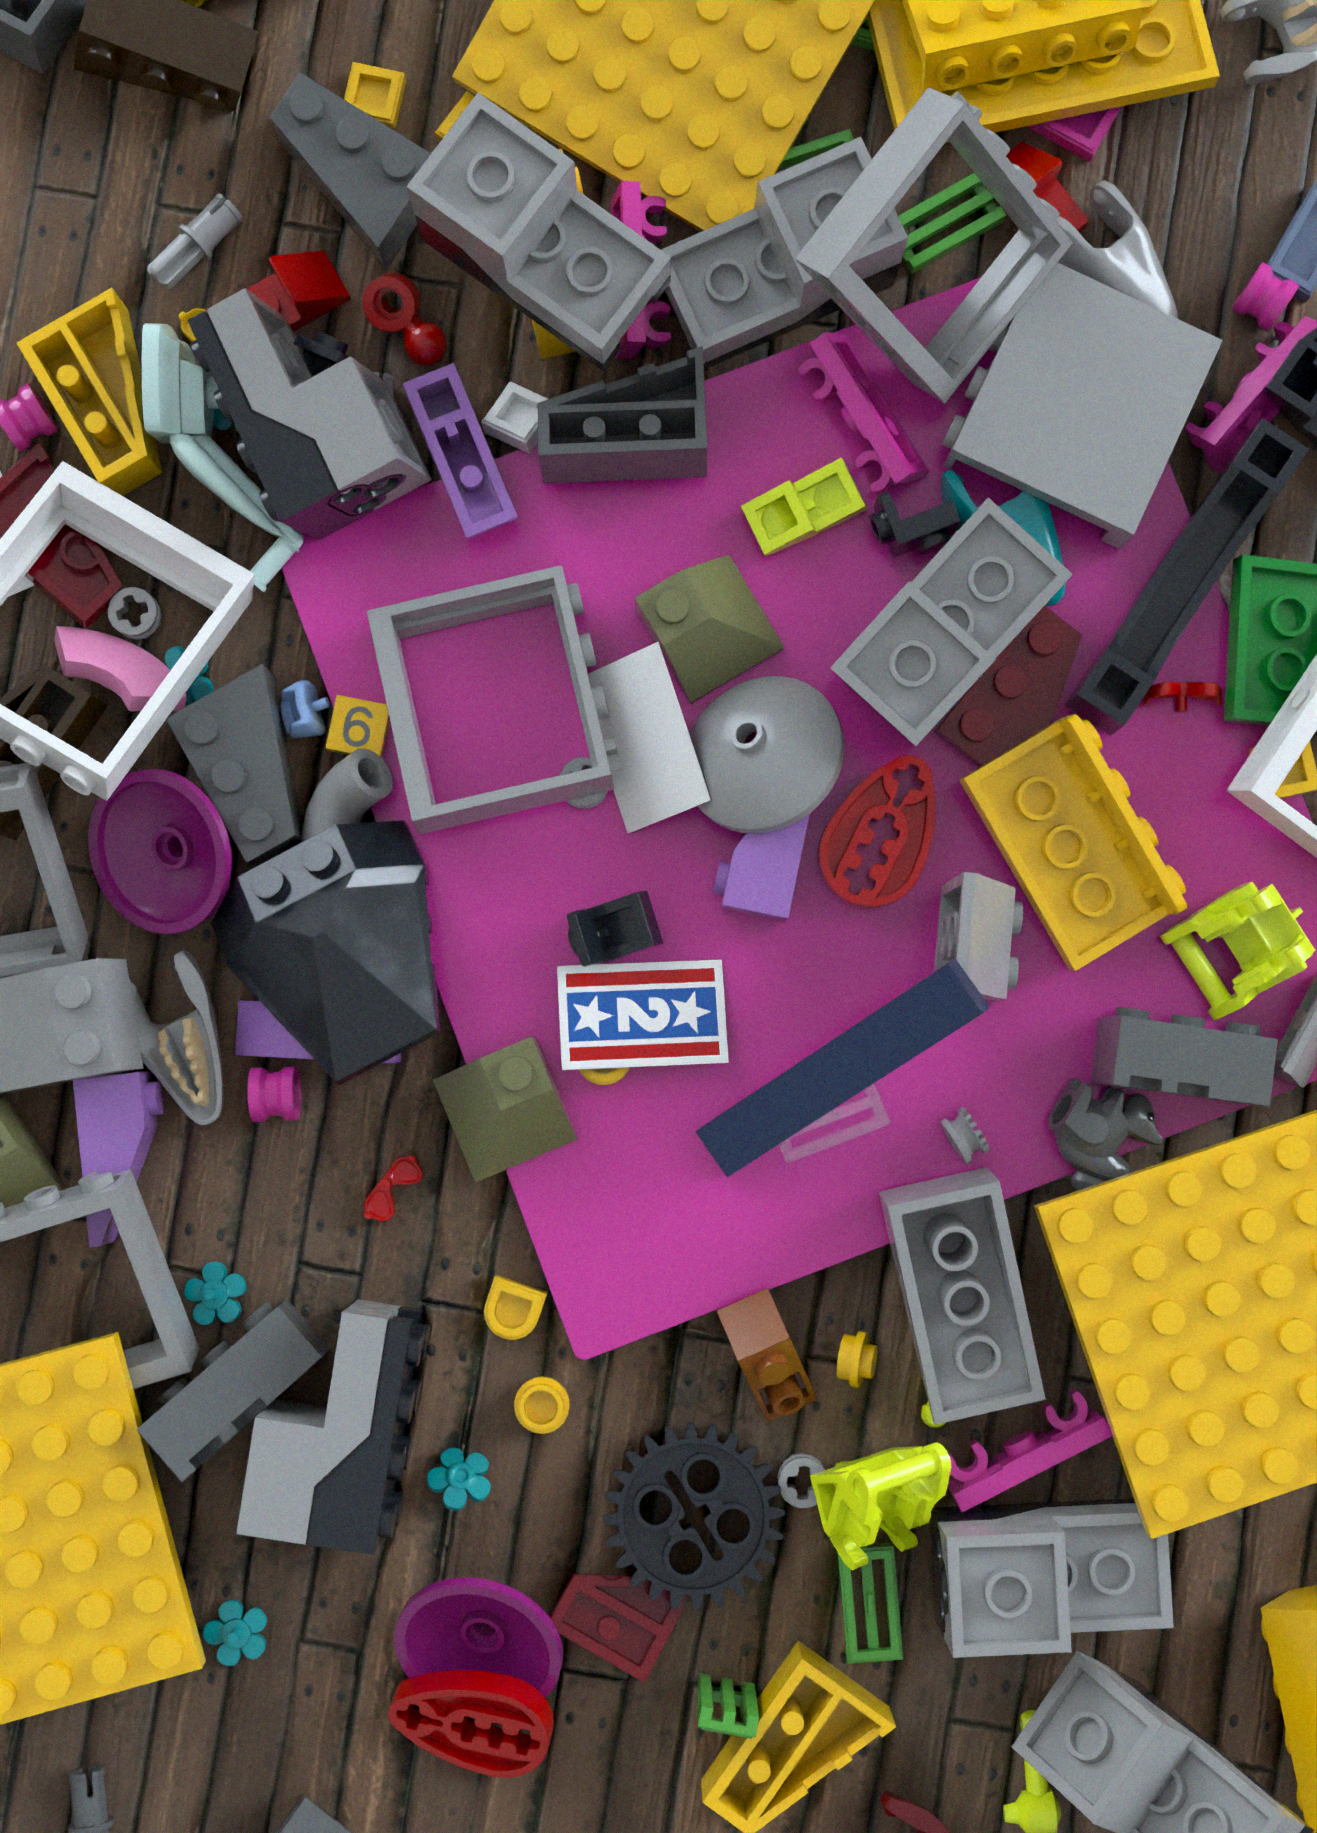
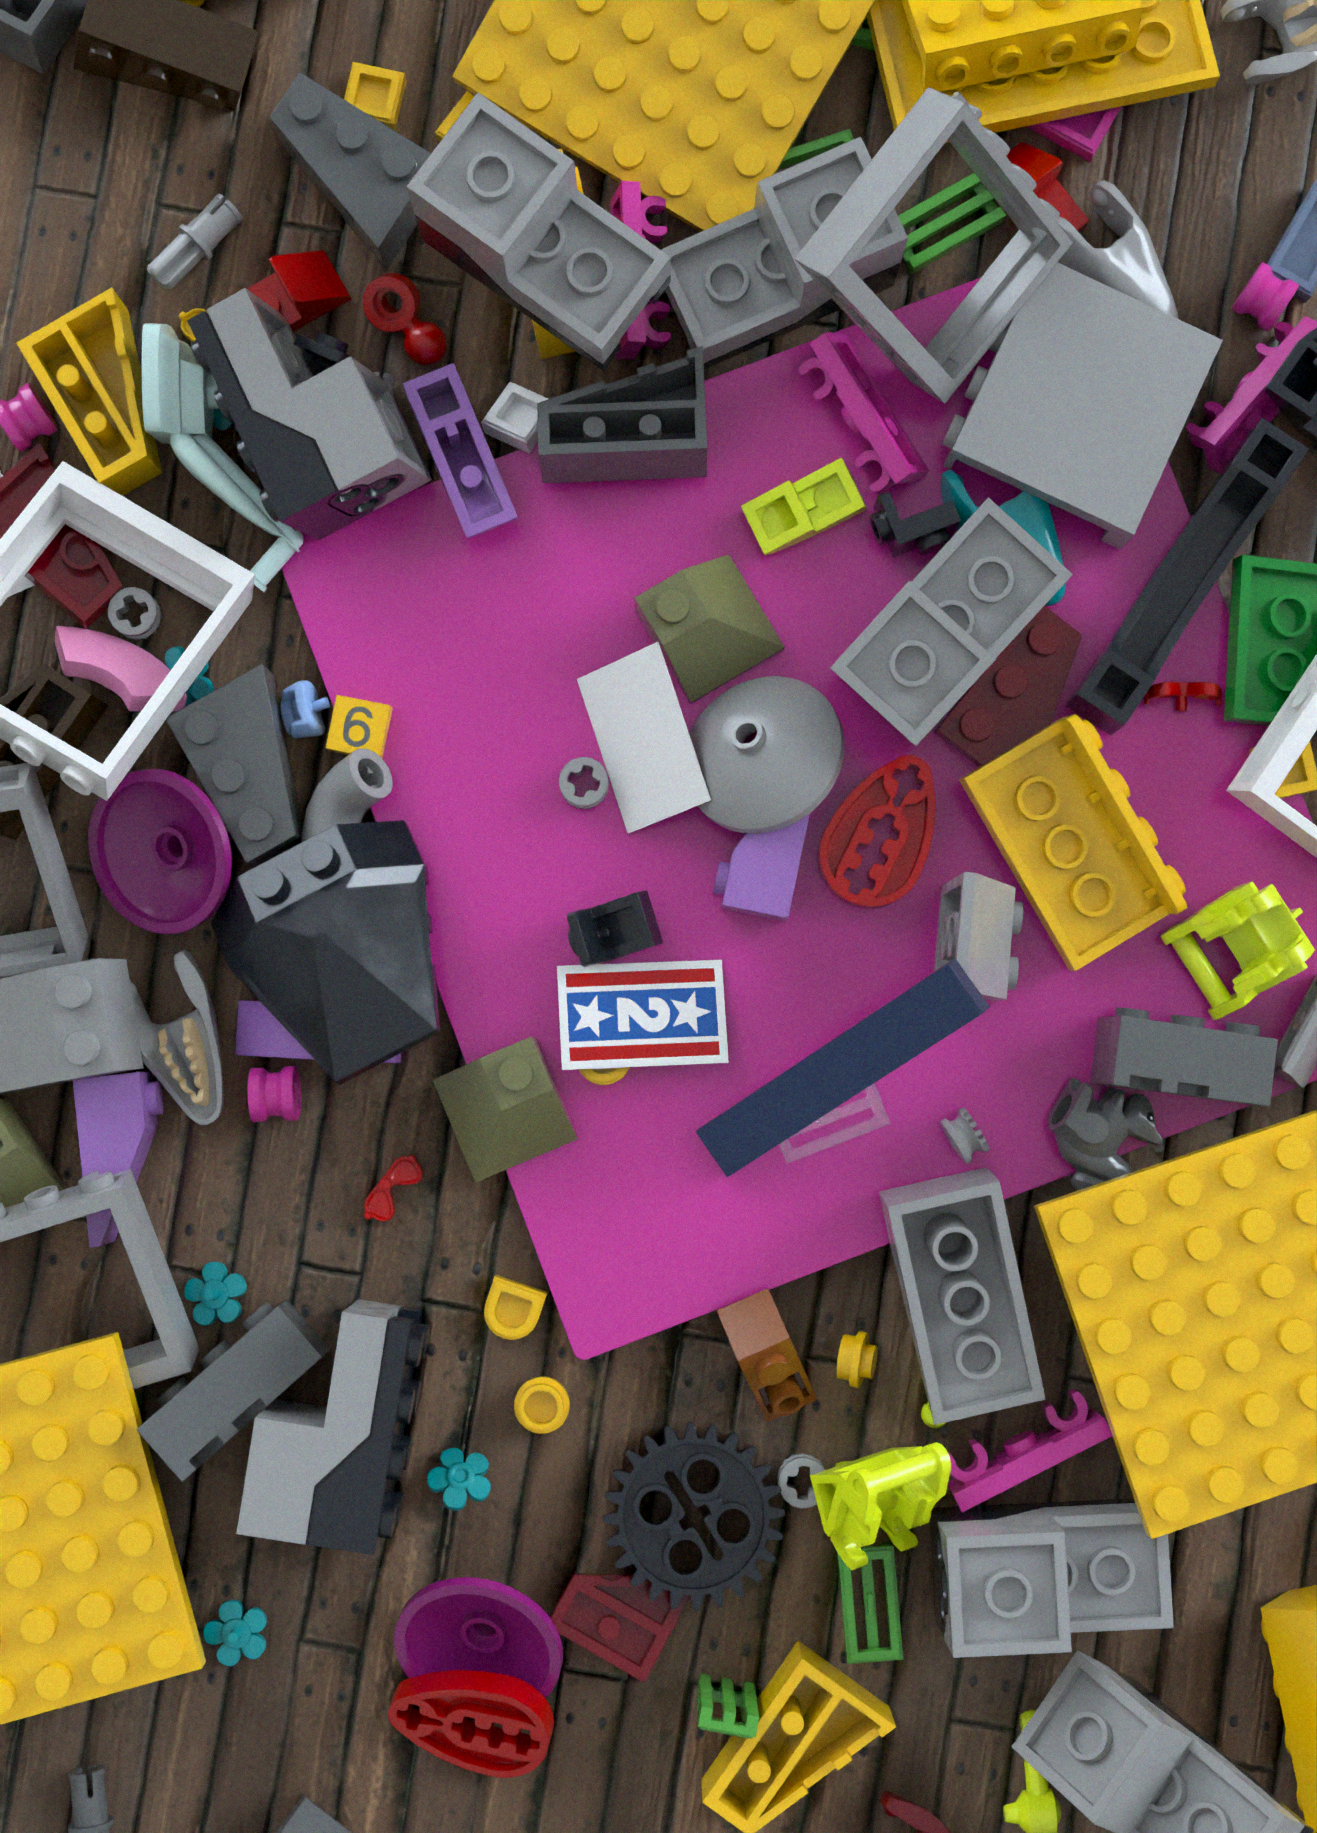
(465, 606): light grey window -> none

